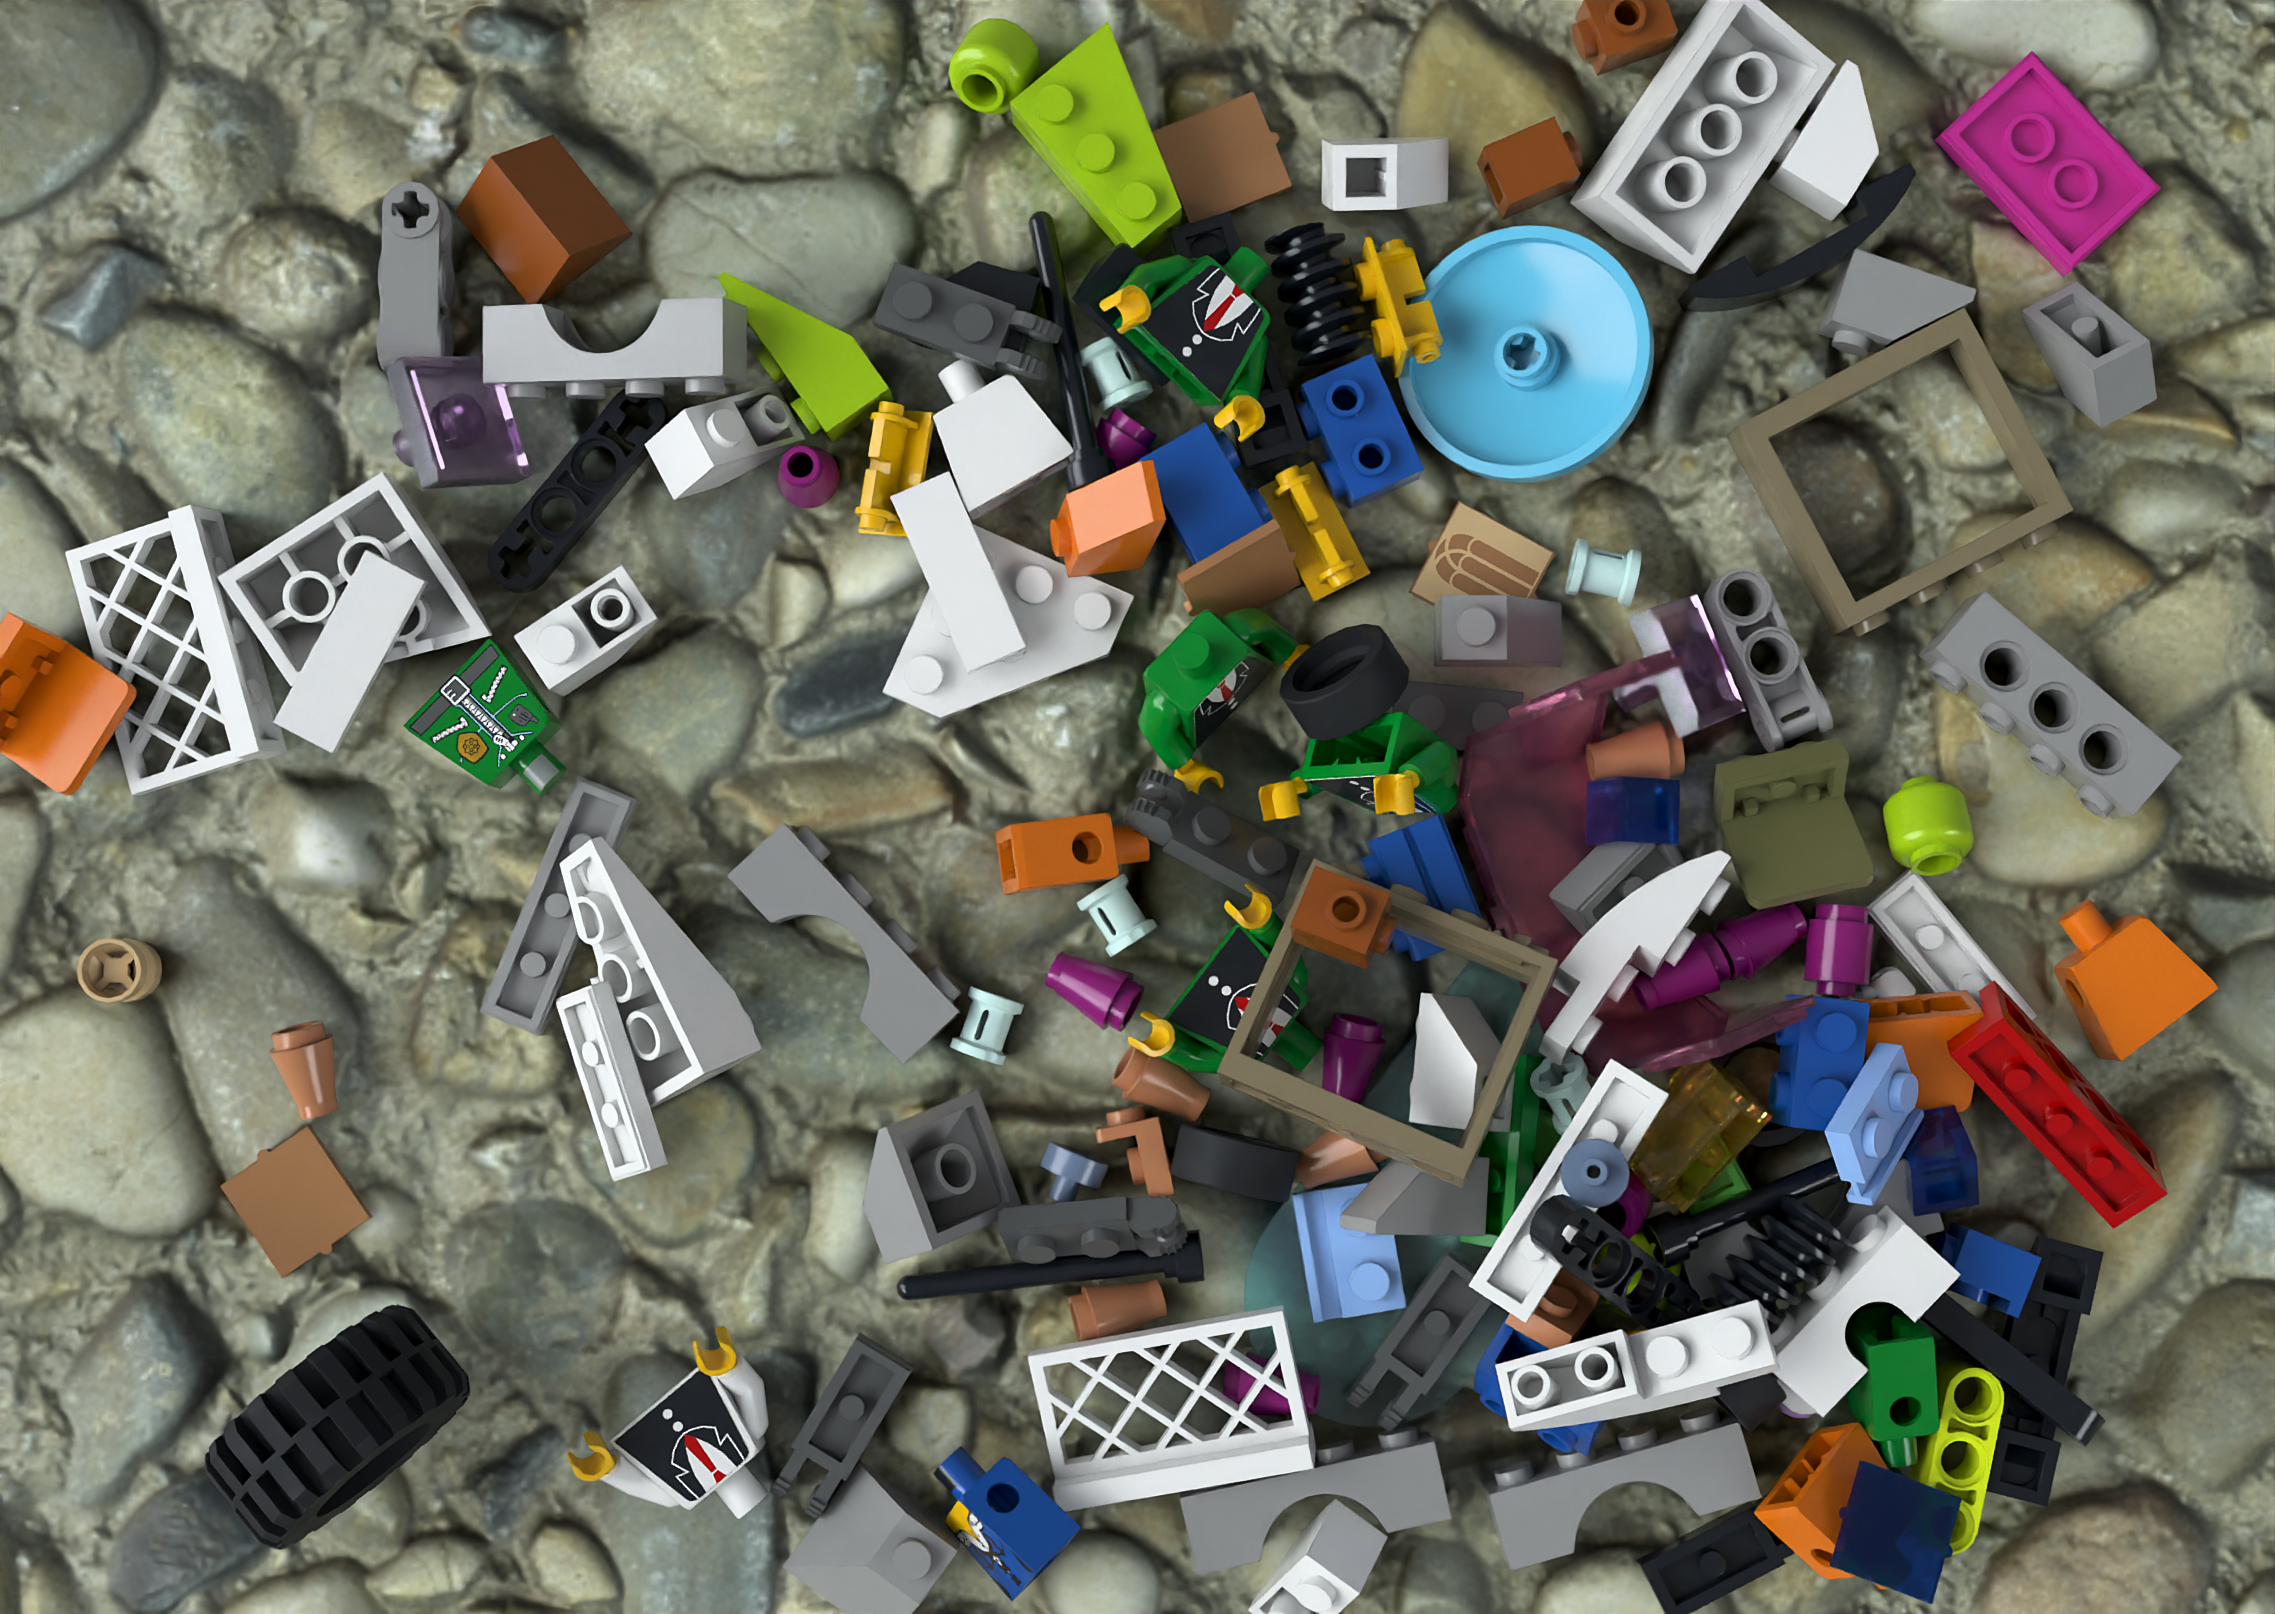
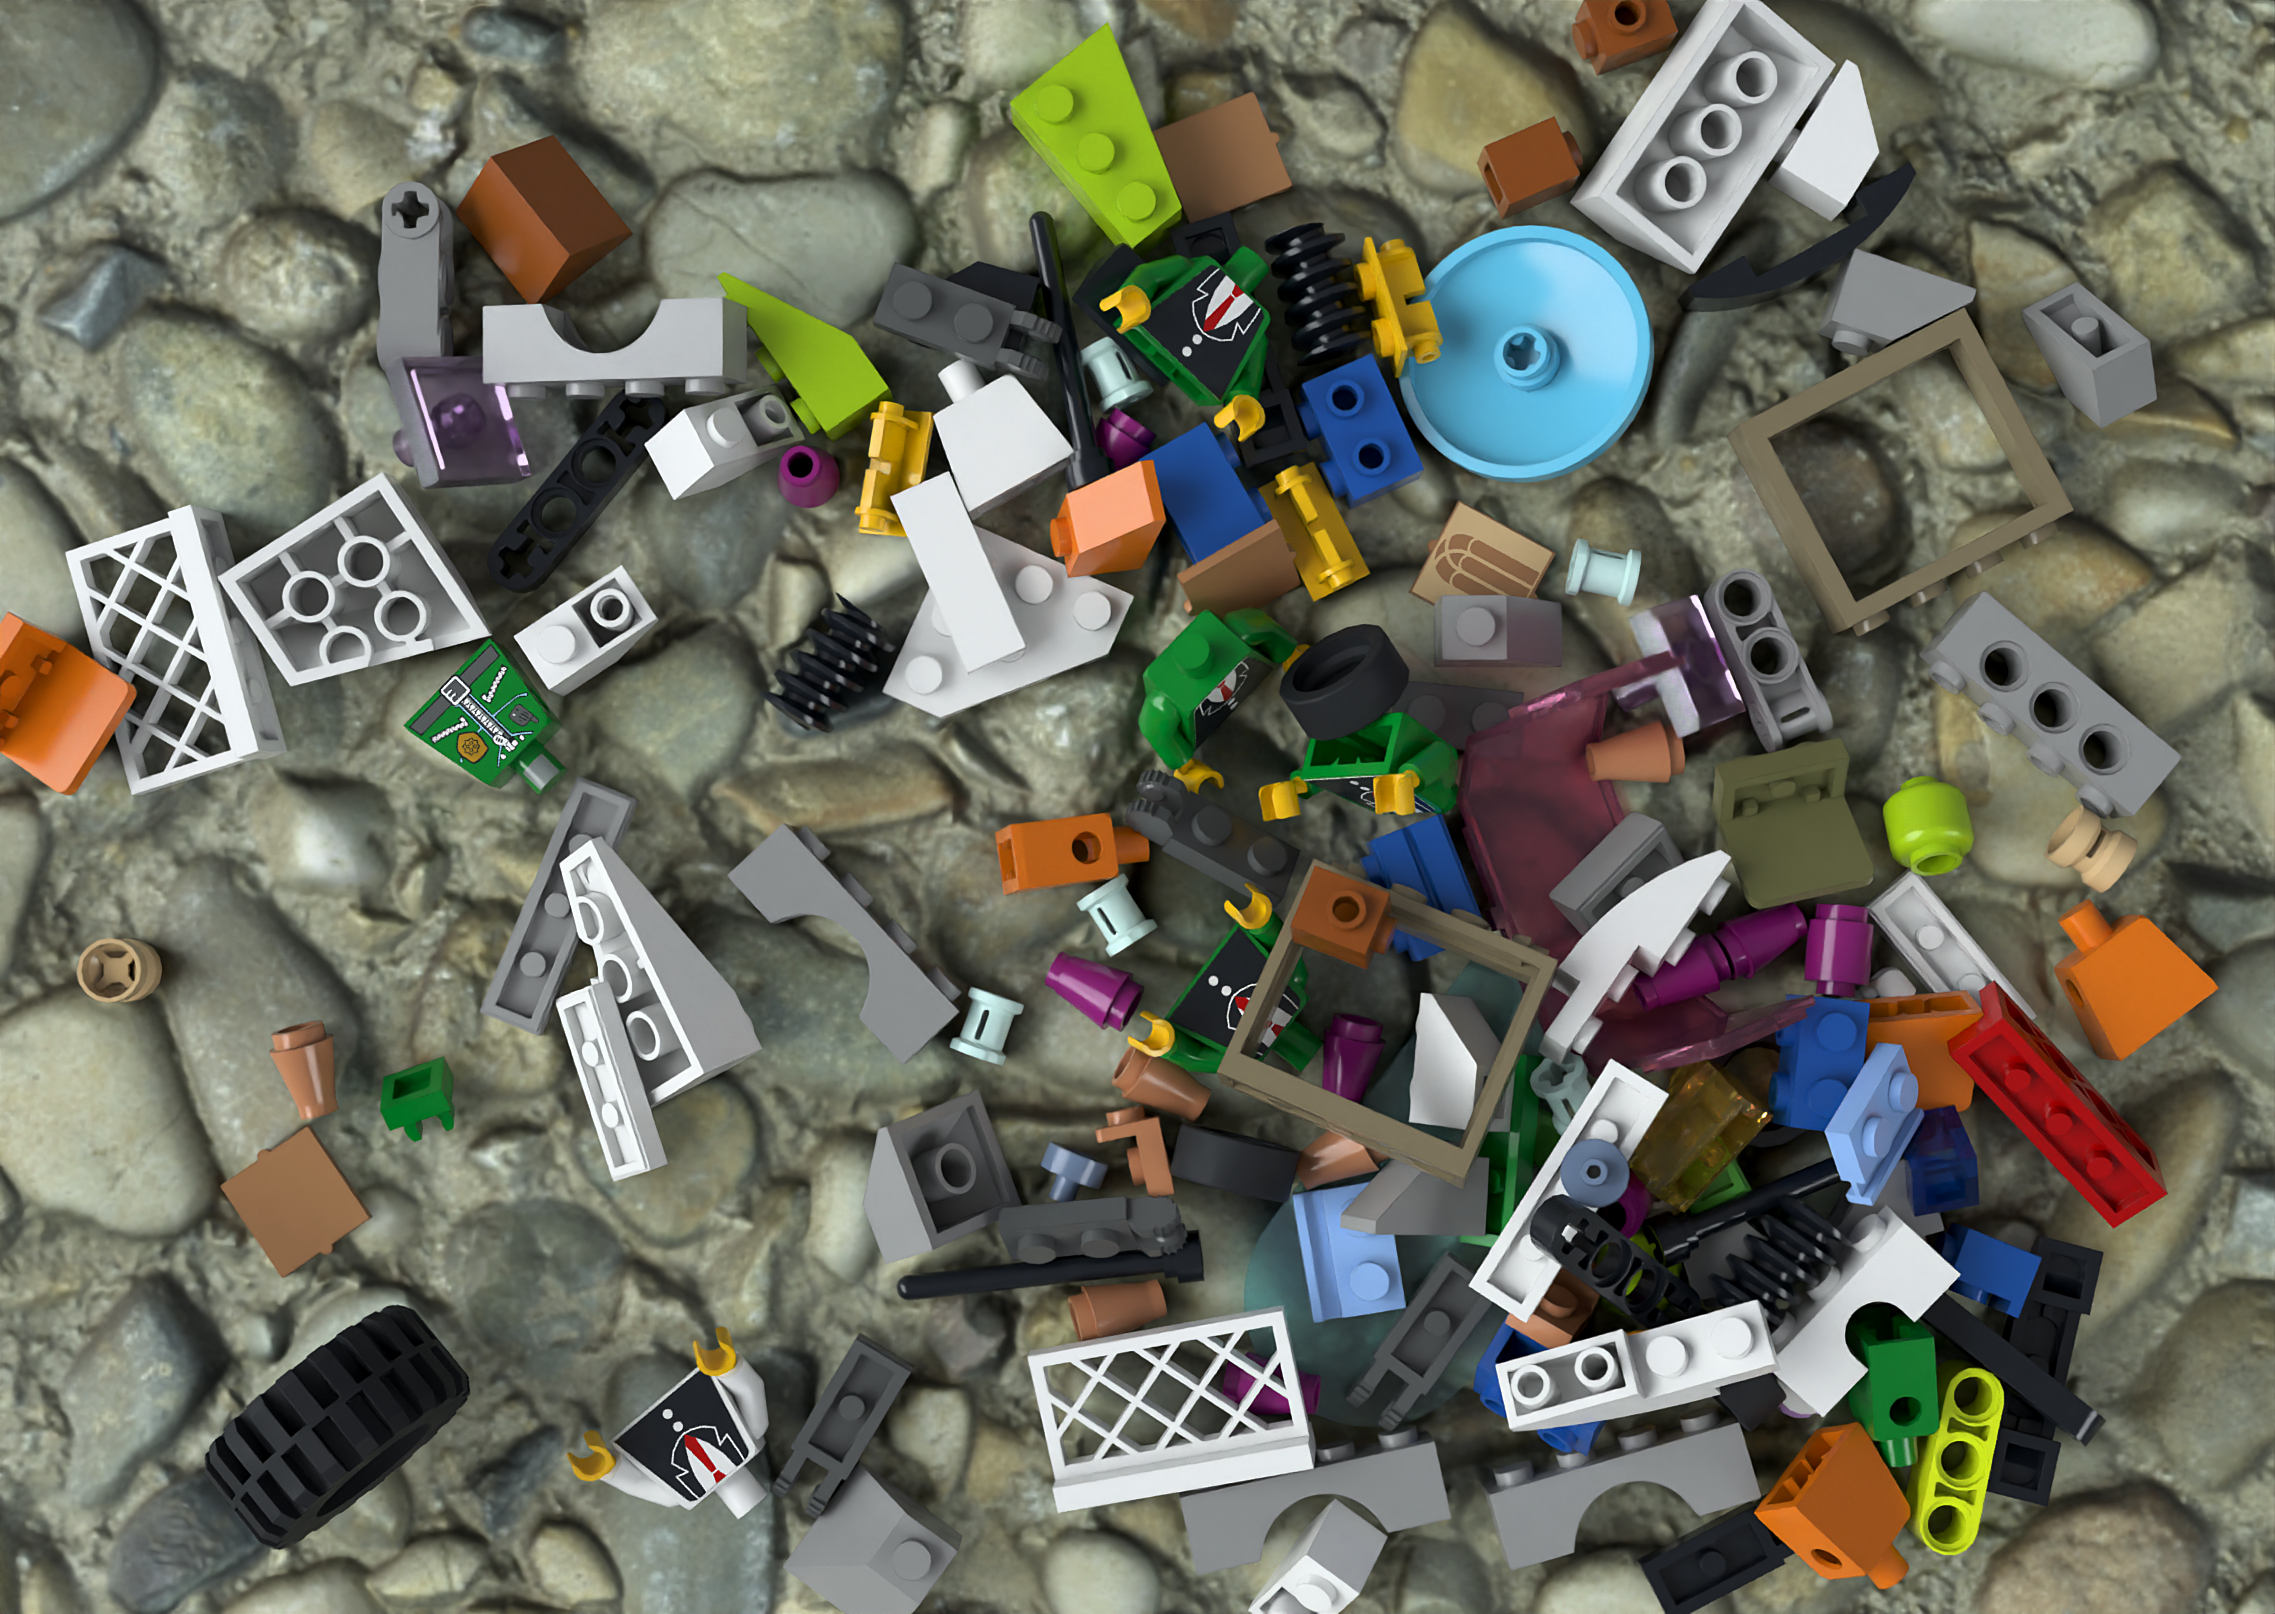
(350, 651): white tile -> none
(418, 1095): none -> green tile
(829, 667): none -> black piece
(993, 65): lime head -> none
(1017, 1537): blue torso -> none
(1384, 173): white slope -> none
(1633, 811): clear blue panel -> none
(1895, 1532): clear blue piece -> none
(2047, 164): dark pink tile -> none
(2091, 849): none -> tan wheel

